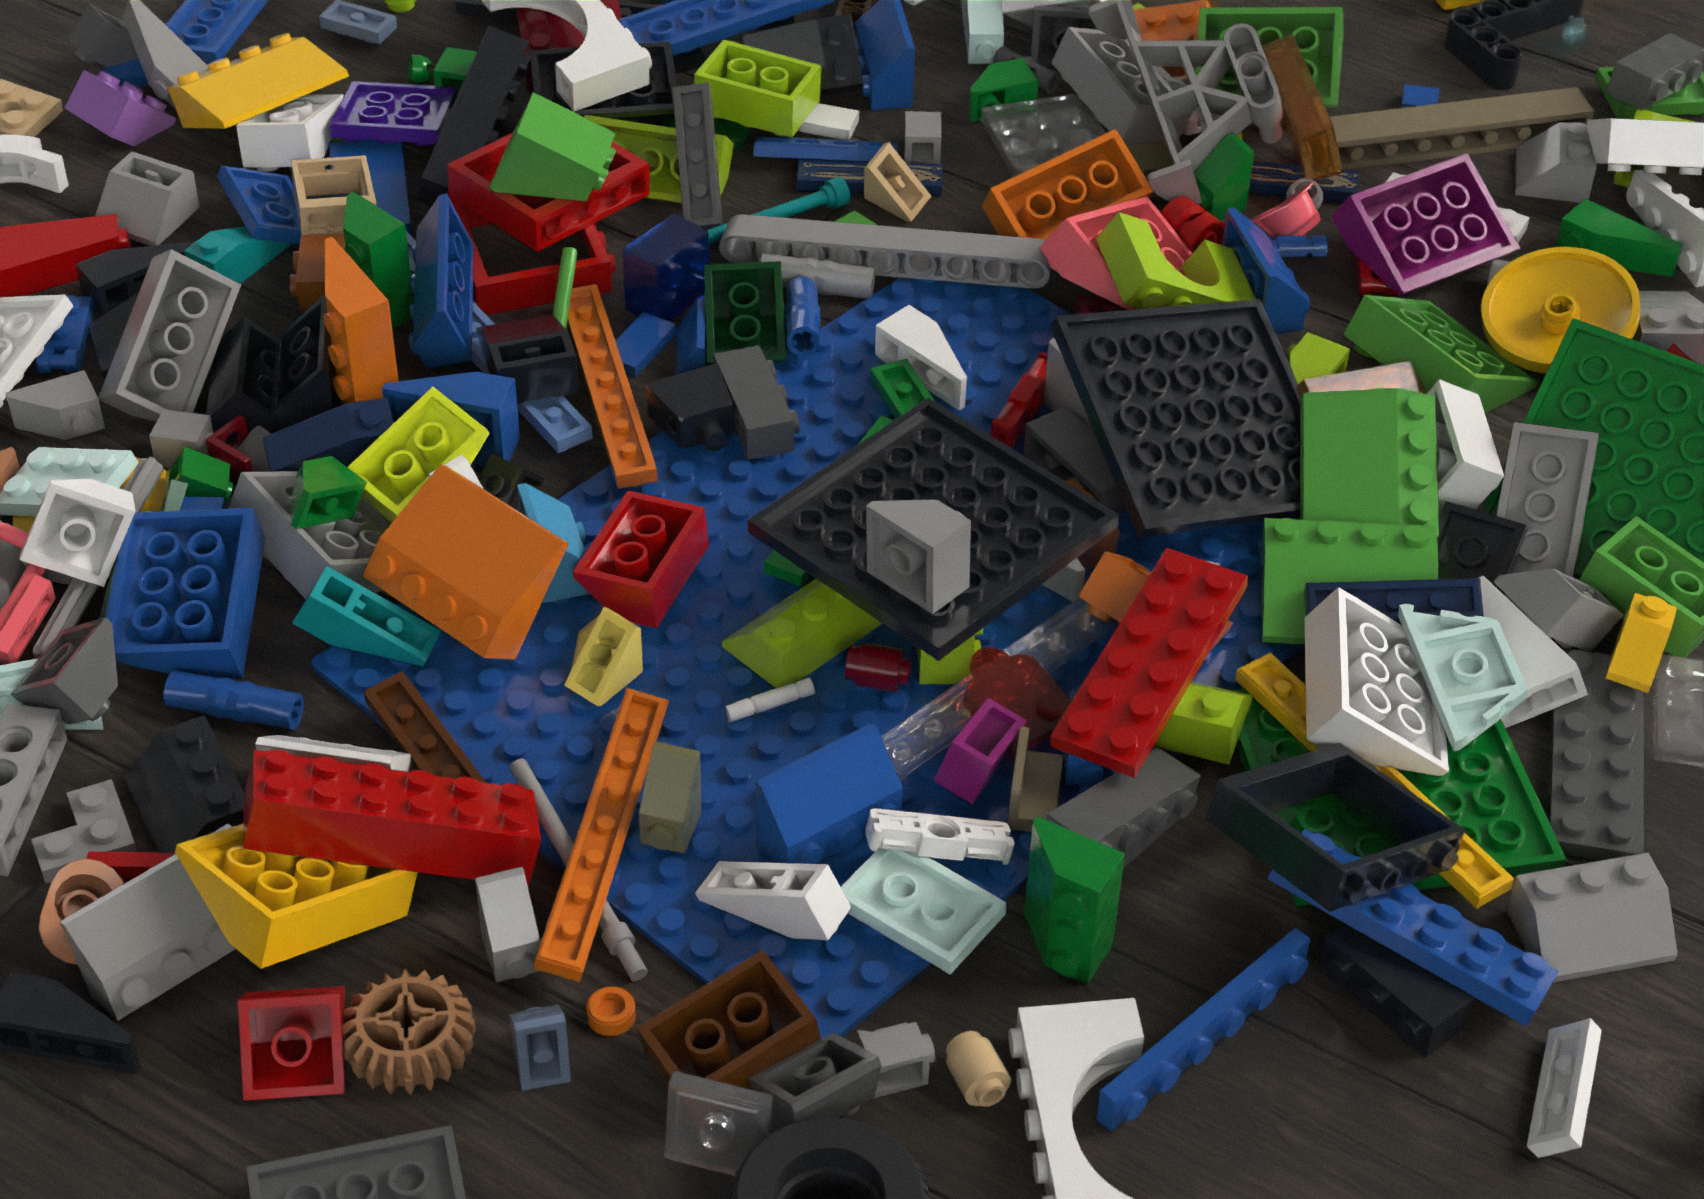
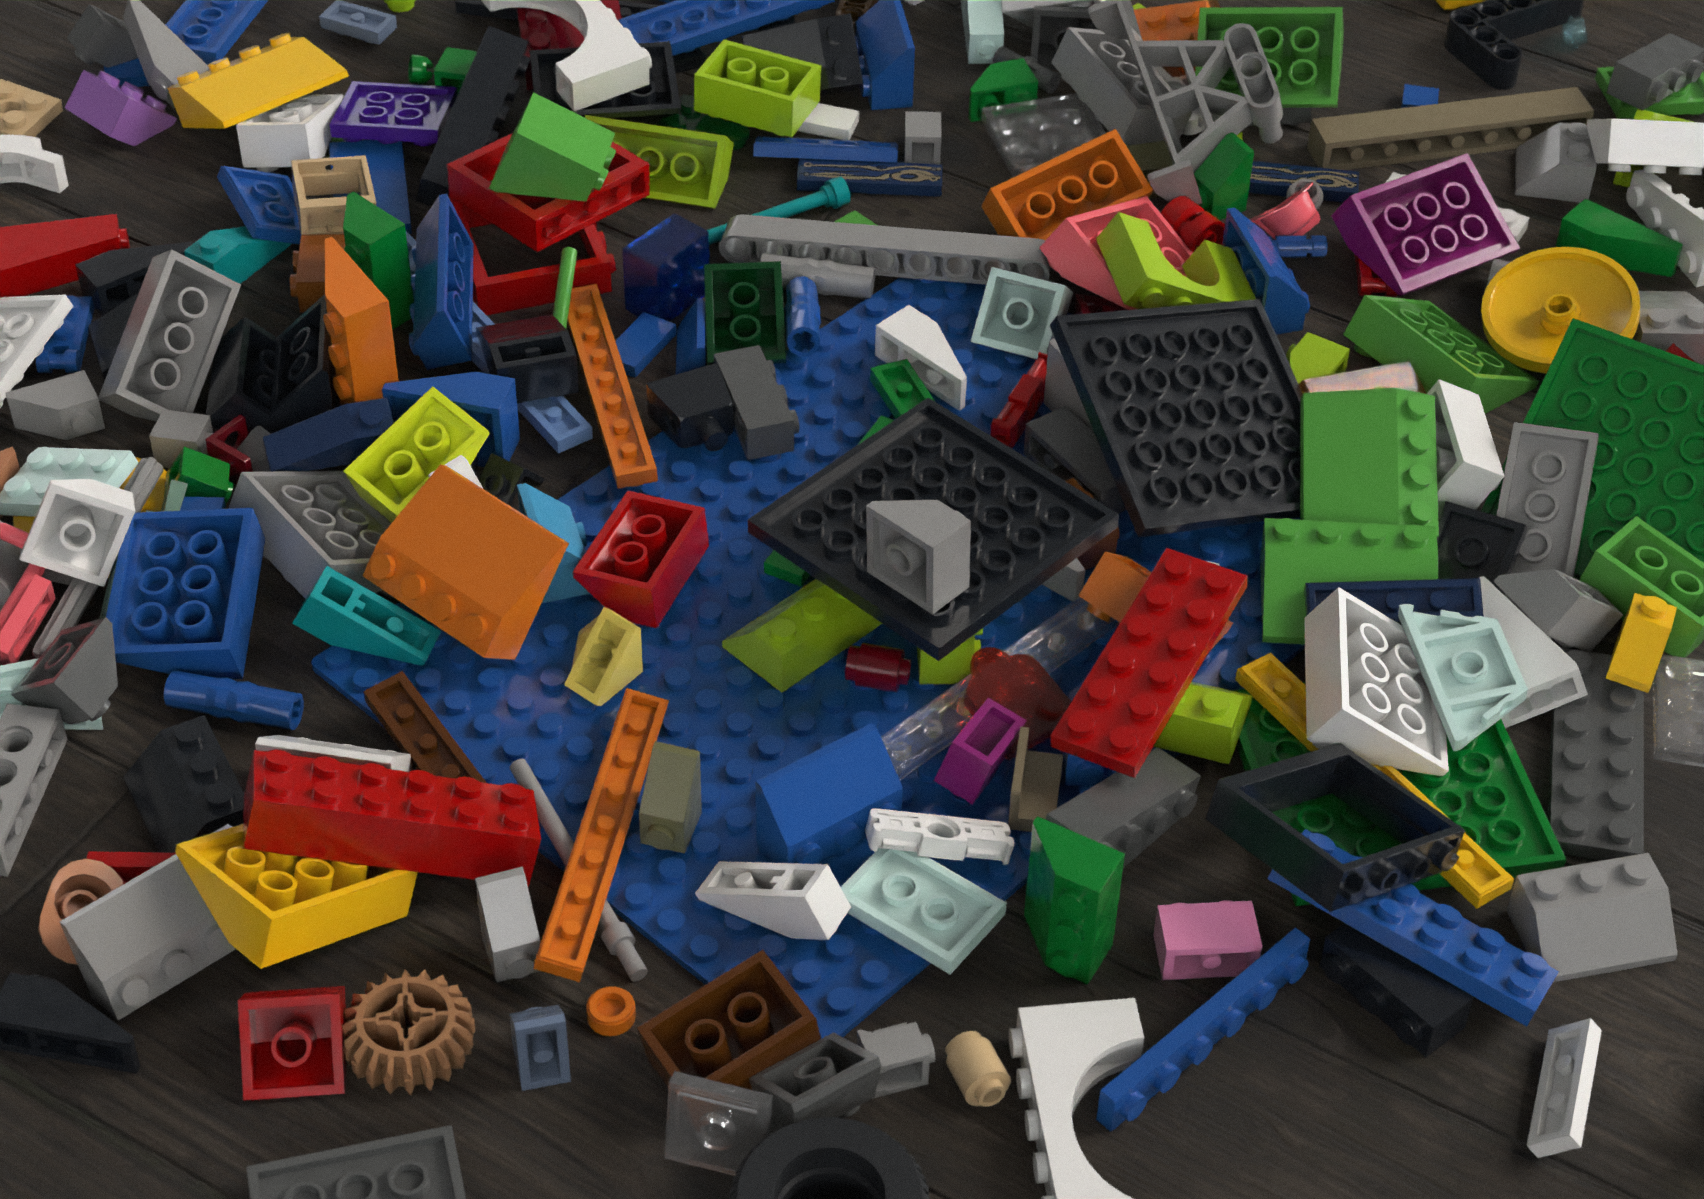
(98, 827): light grey plate -> none
(149, 197): light grey slope -> none
(324, 493): green slope -> none
(697, 155): dark grey plate -> none
(770, 699): white wheel -> none
(893, 185): tan slope -> none
(1019, 312): none -> light aqua slope
(1206, 939): none -> bright pink brick
(1303, 111): clear orange slope -> none

